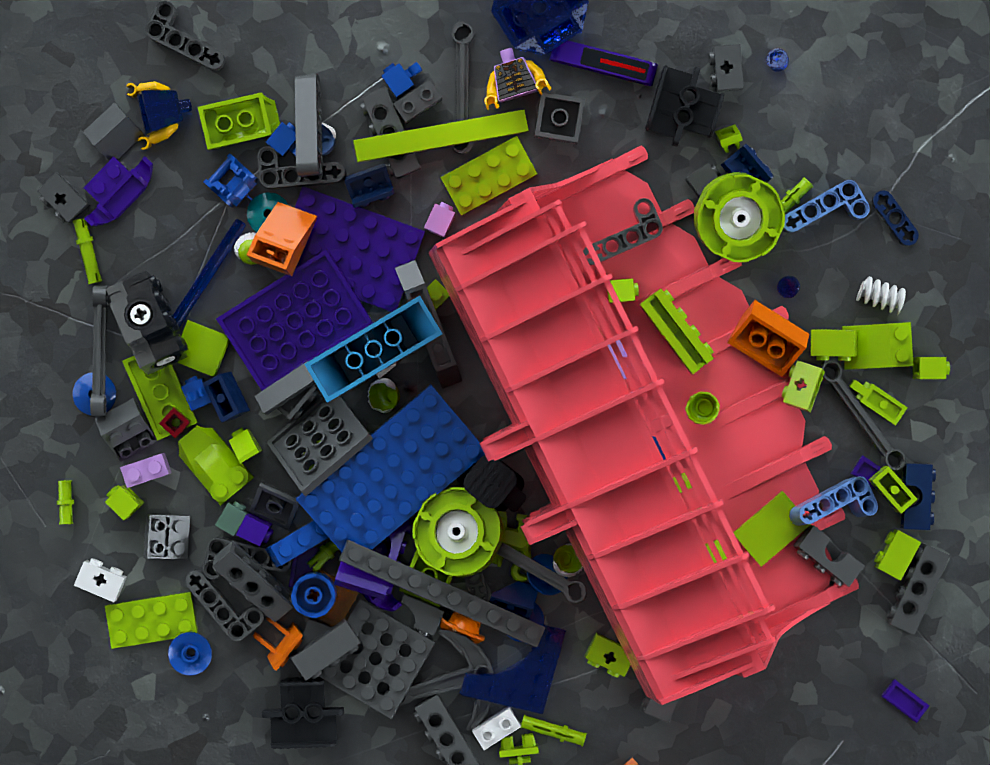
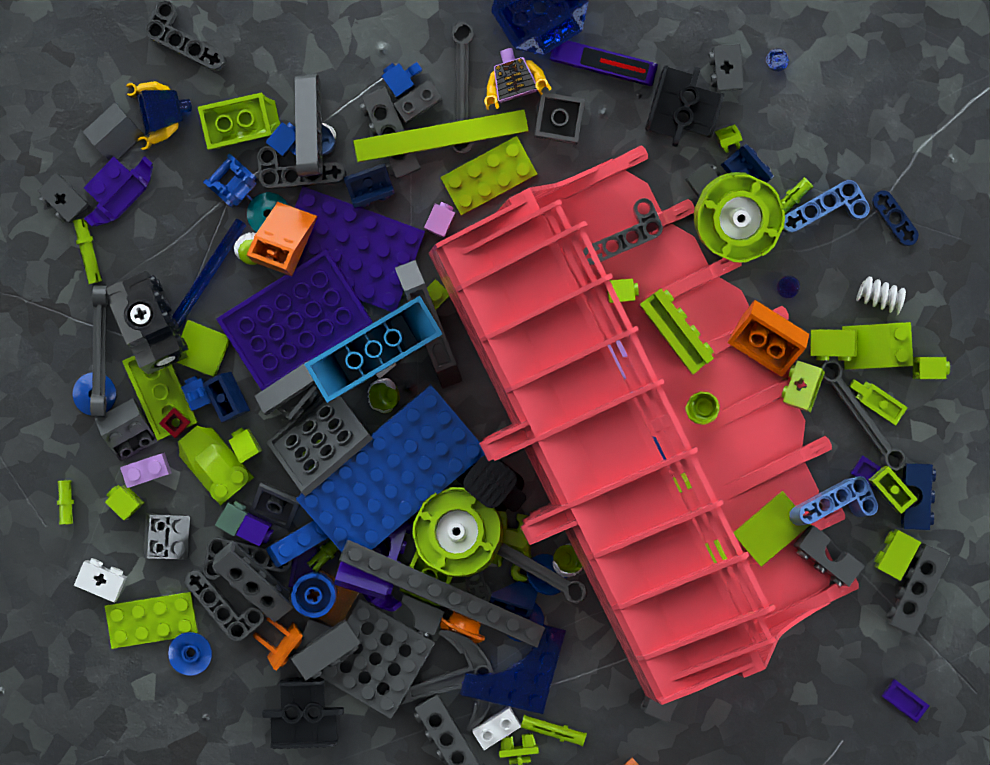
(602, 645): lime brick -> none

